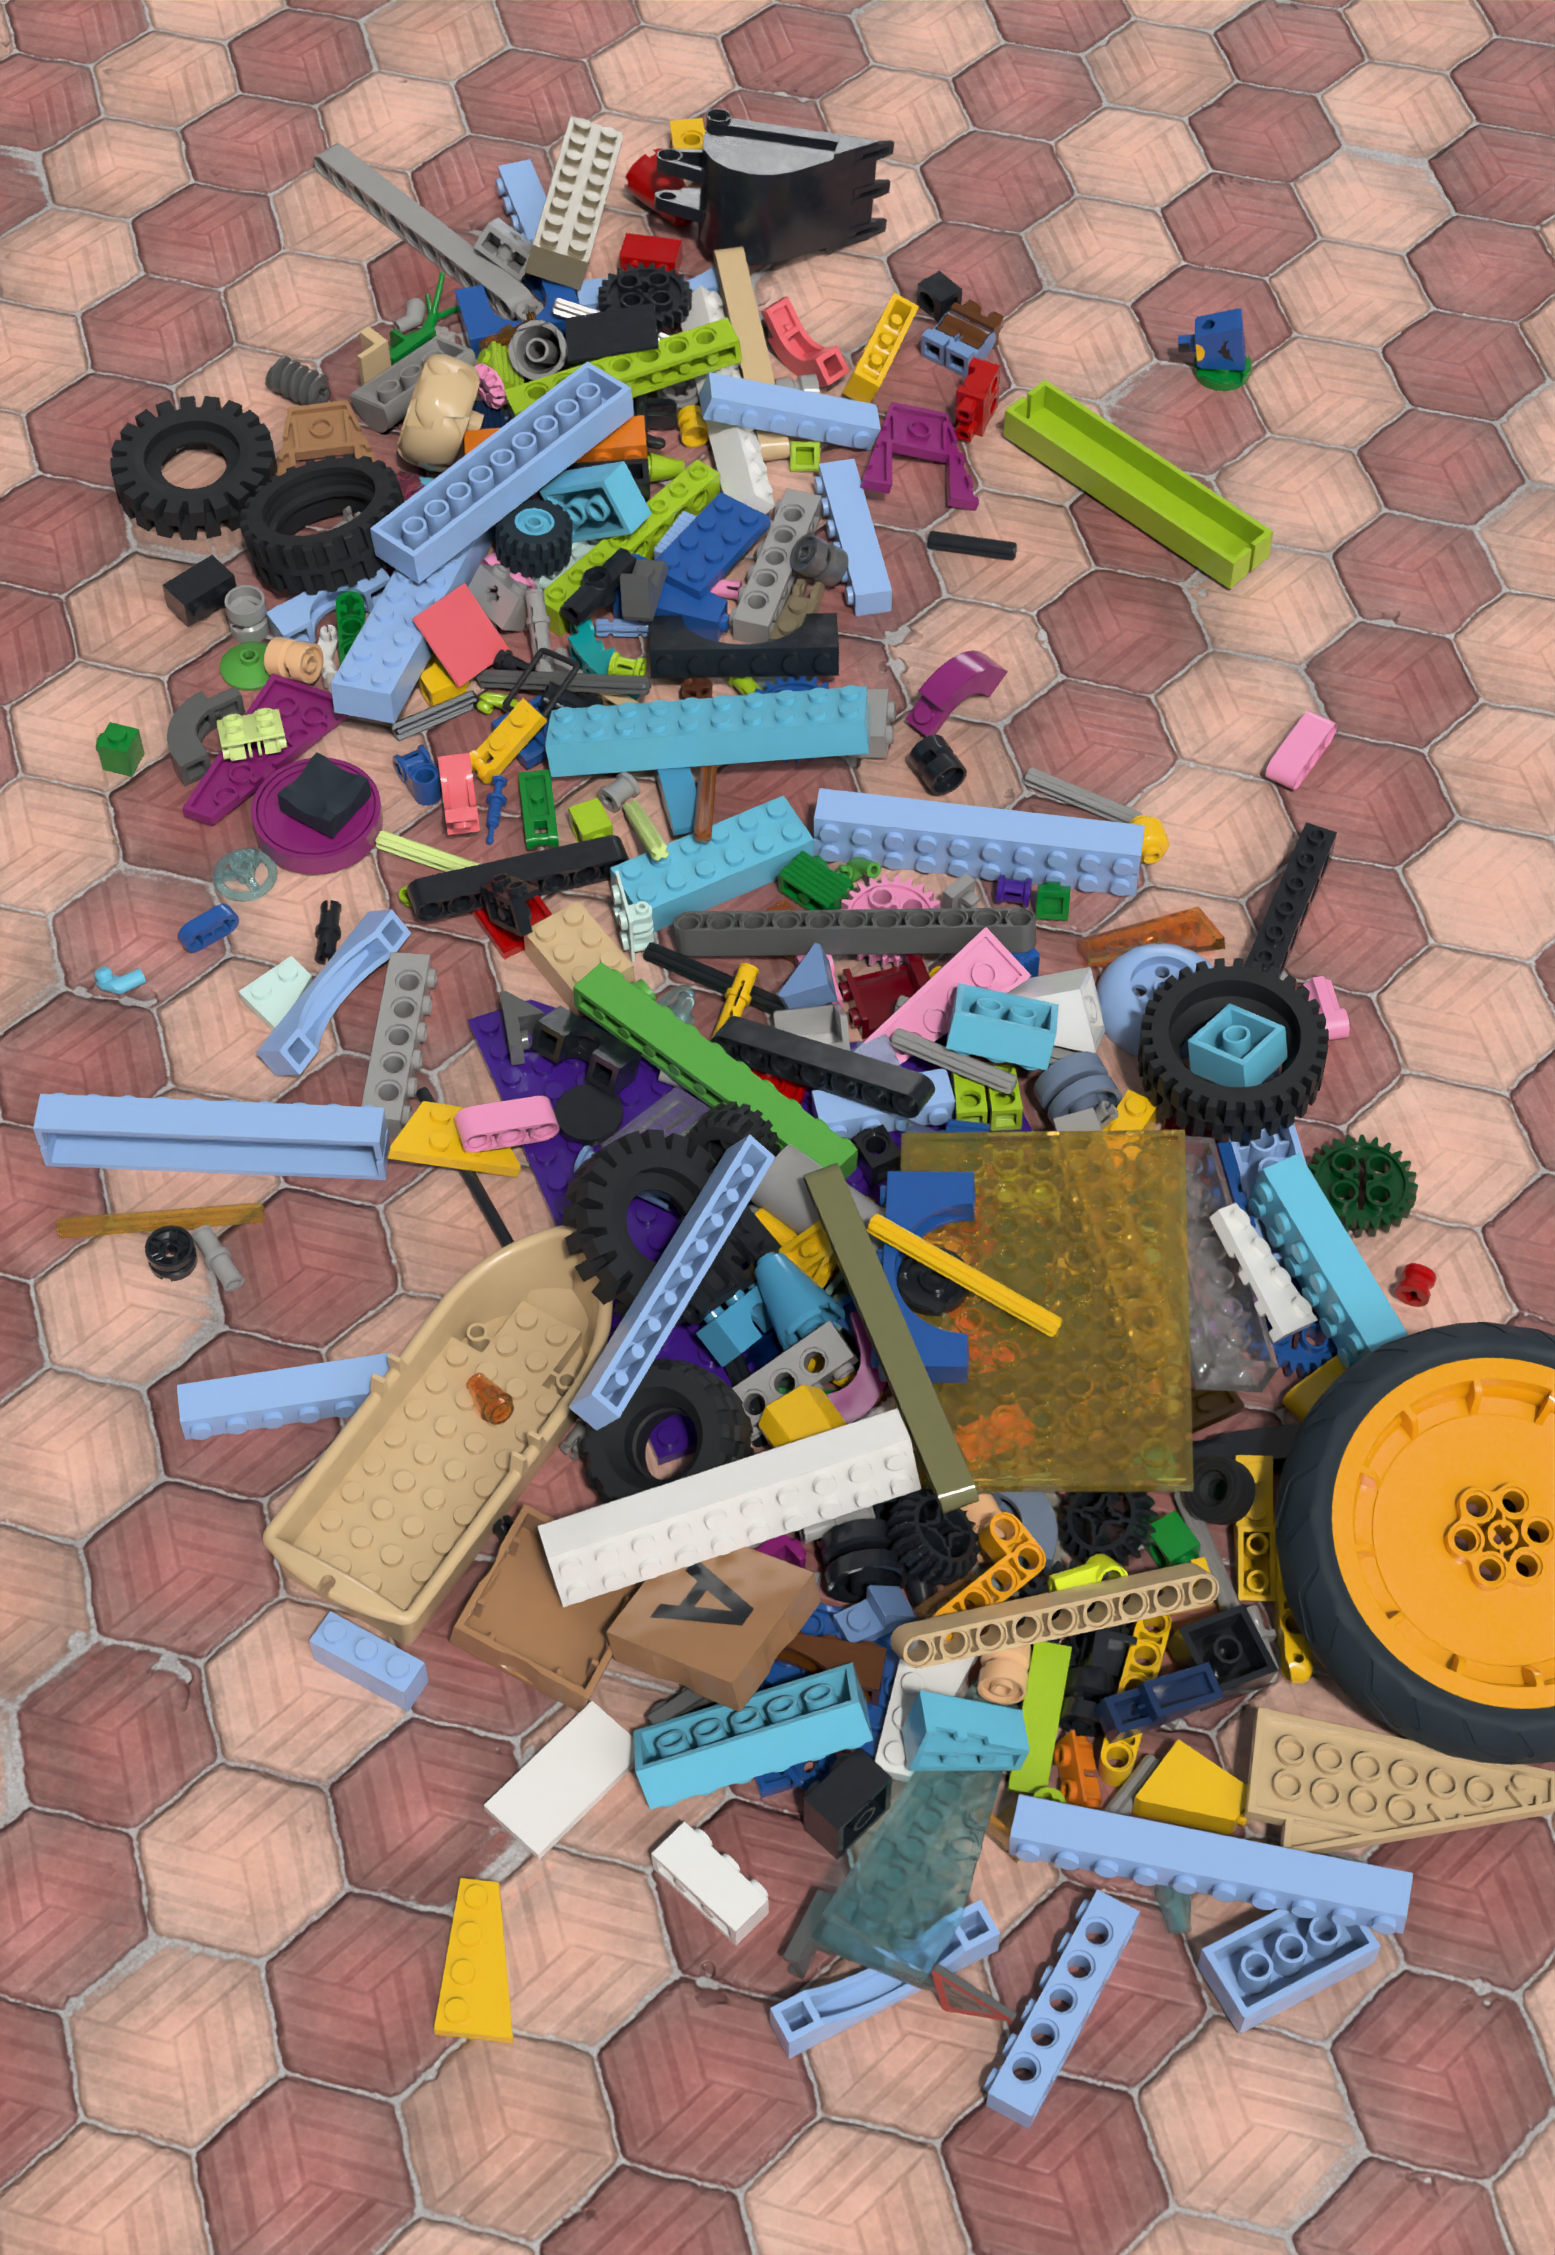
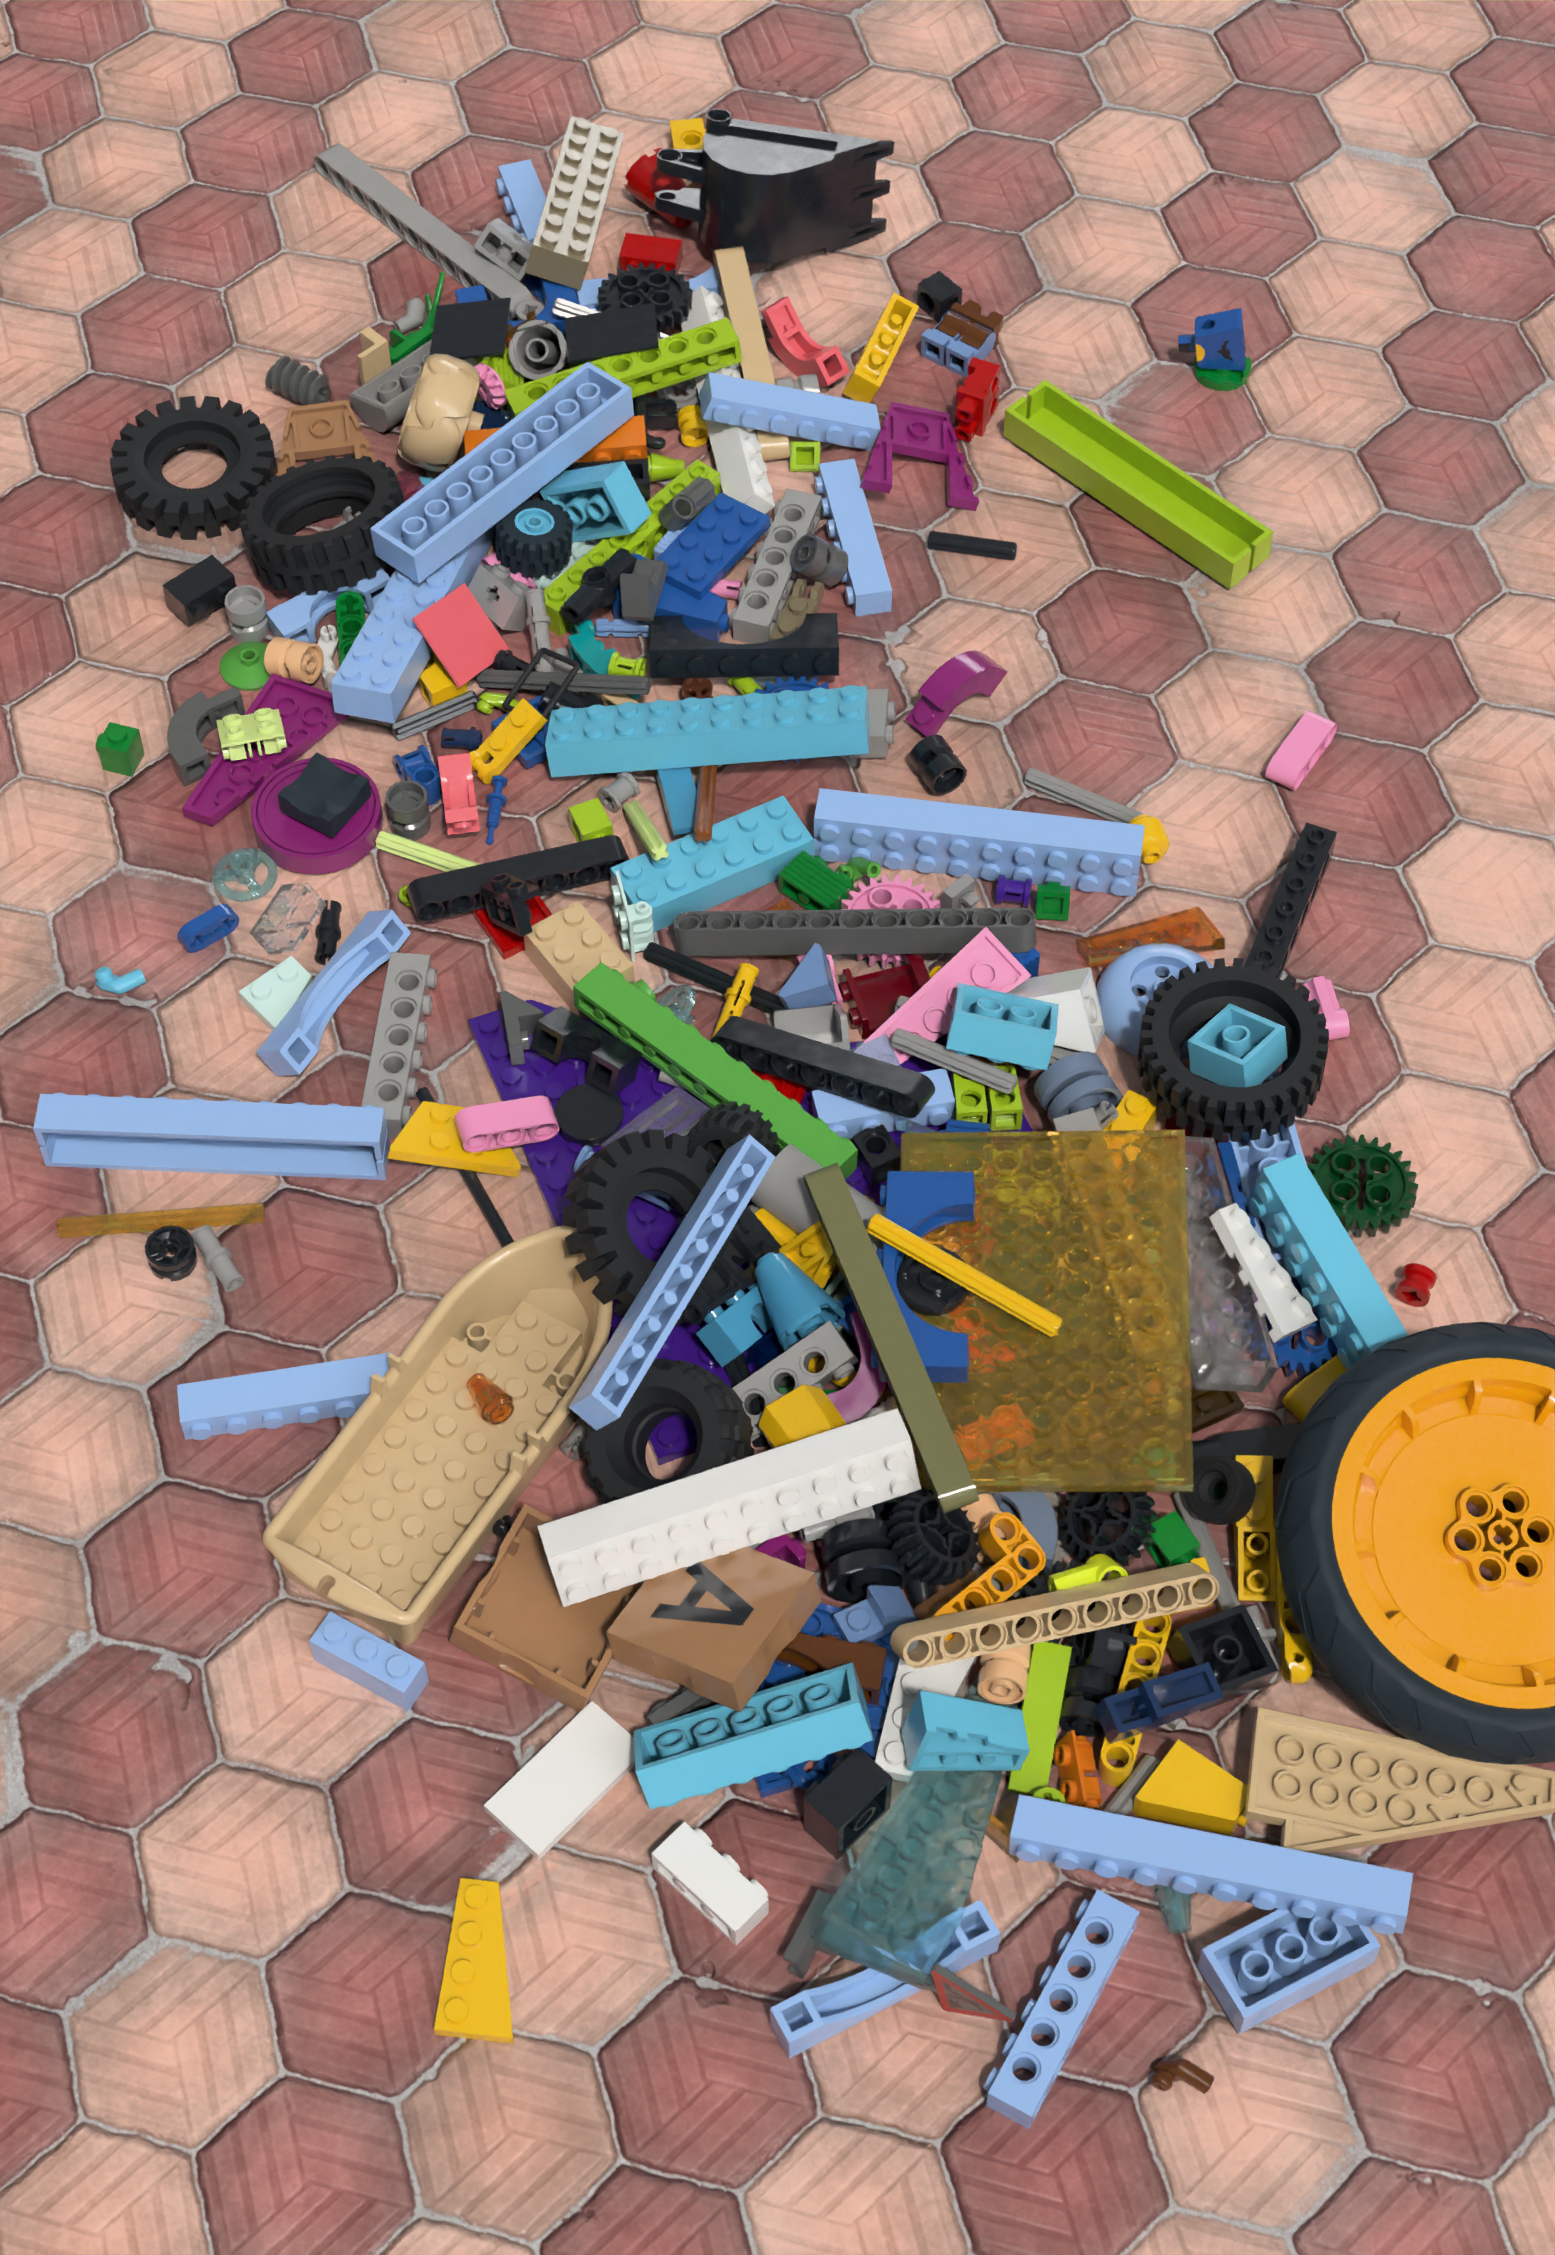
(291, 907): none -> clear piece
(408, 810): none -> dark grey wheel
(463, 738): none -> dark blue pin
(471, 329): none -> black piece
(538, 808): green plate -> none
(687, 503): none -> dark grey piece
(1180, 2070): none -> reddish brown arm

